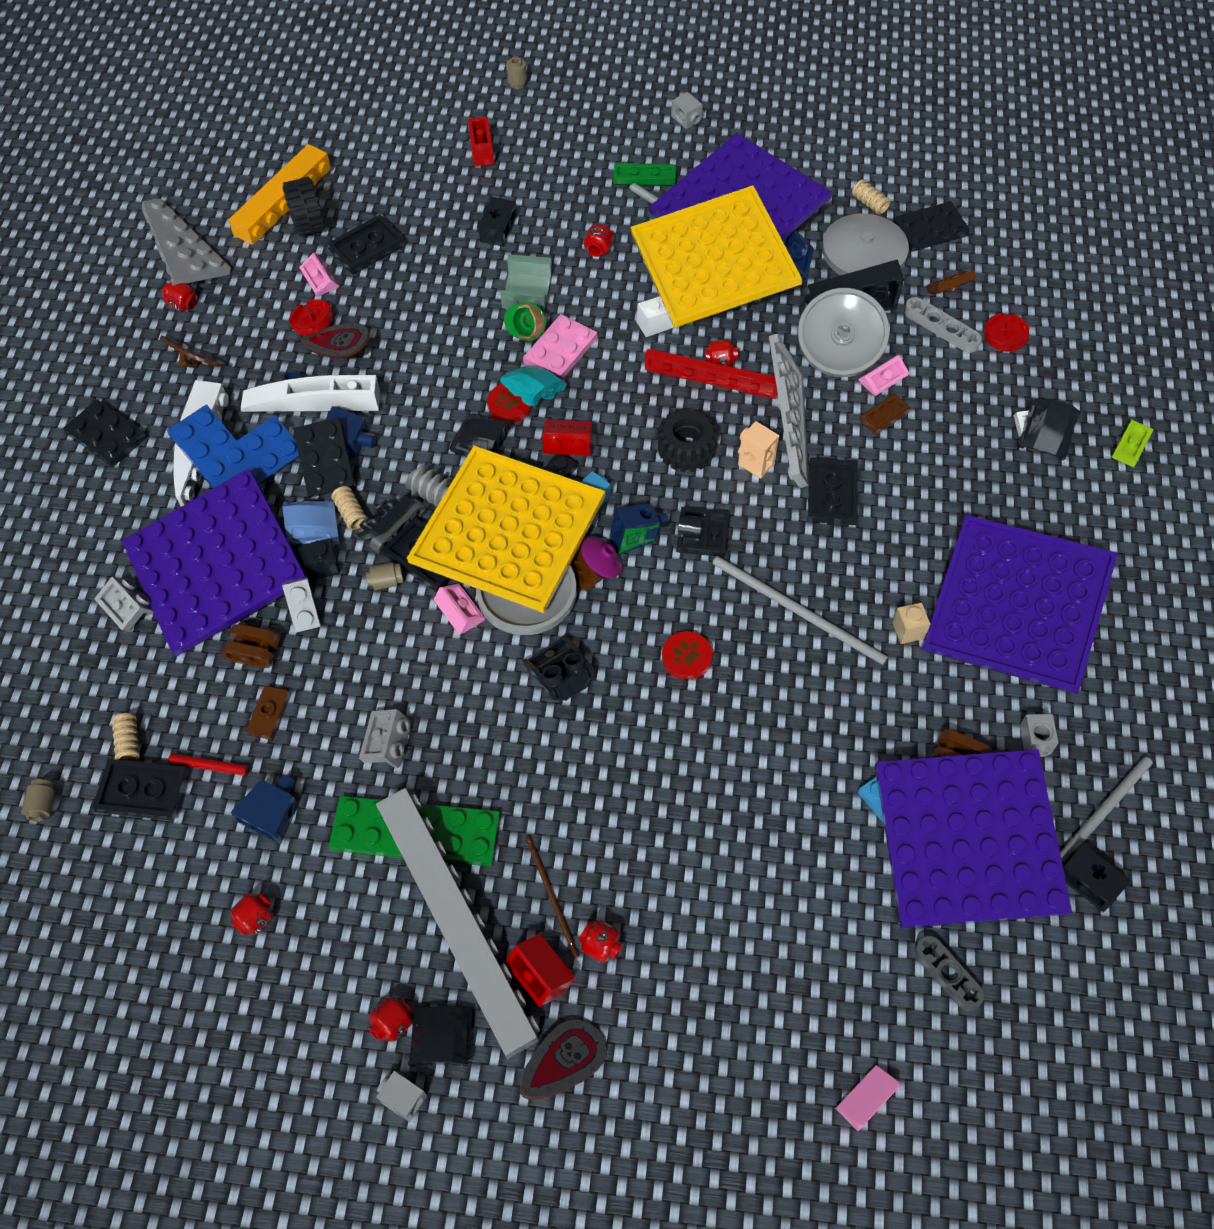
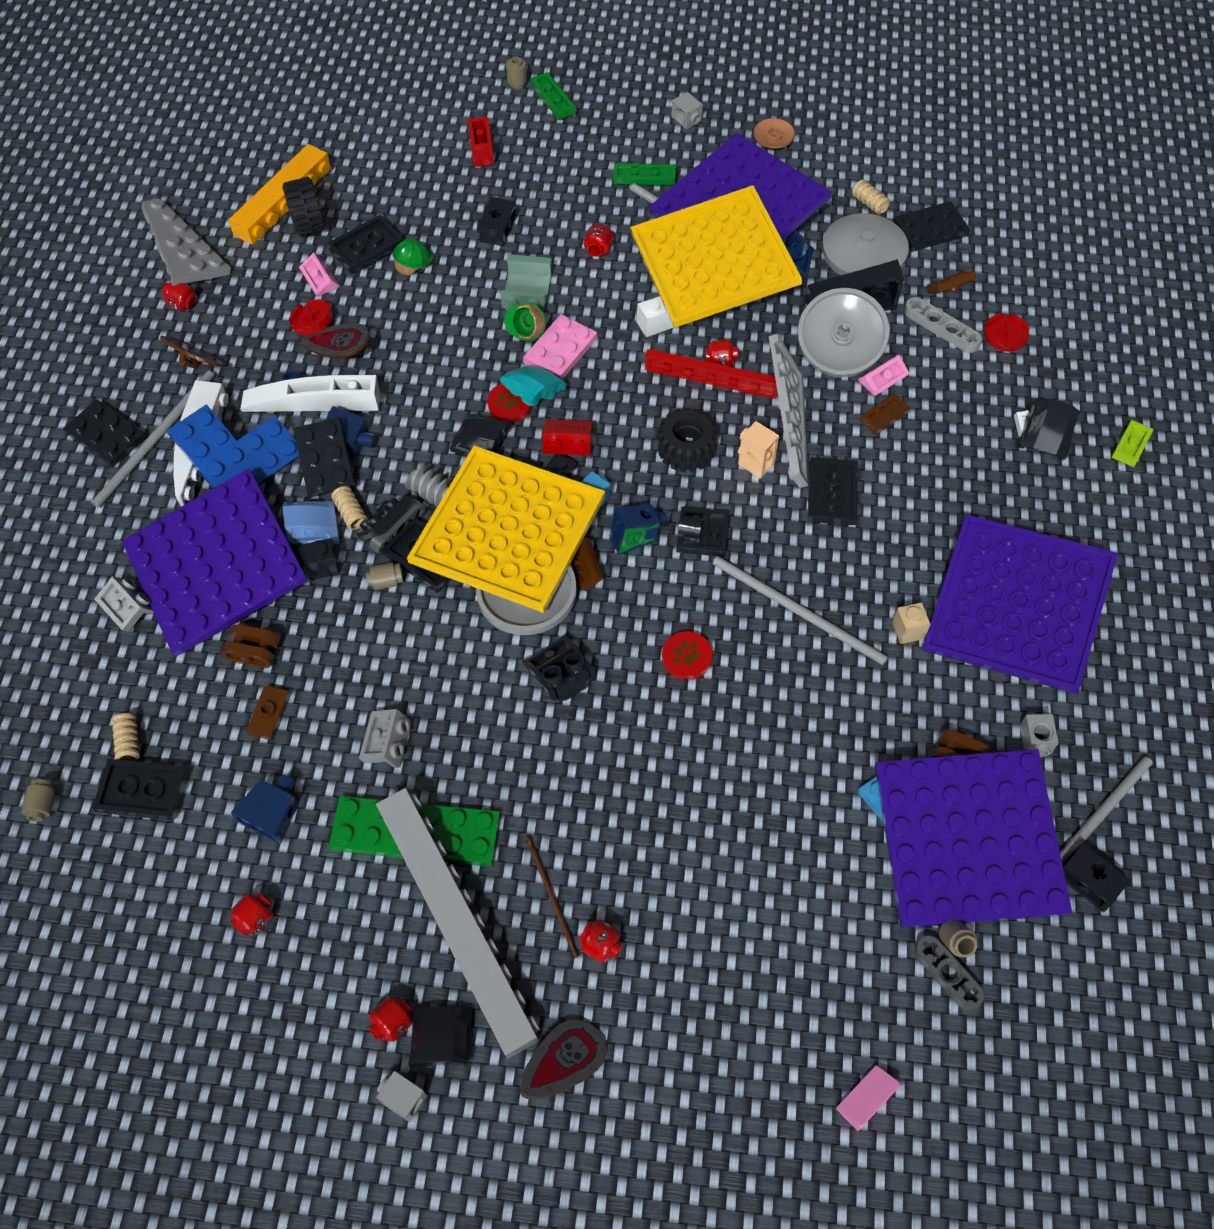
(145, 447): none -> light grey piece
(208, 764): red bar -> none
(301, 604): plate -> none
(411, 256): none -> green piece
(458, 608): bright pink slope -> none
(539, 970): red brick -> none
(553, 96): none -> green plate
(601, 557): magenta dish -> none
(774, 133): none -> nougat dish
(958, 938): none -> dark tan brick

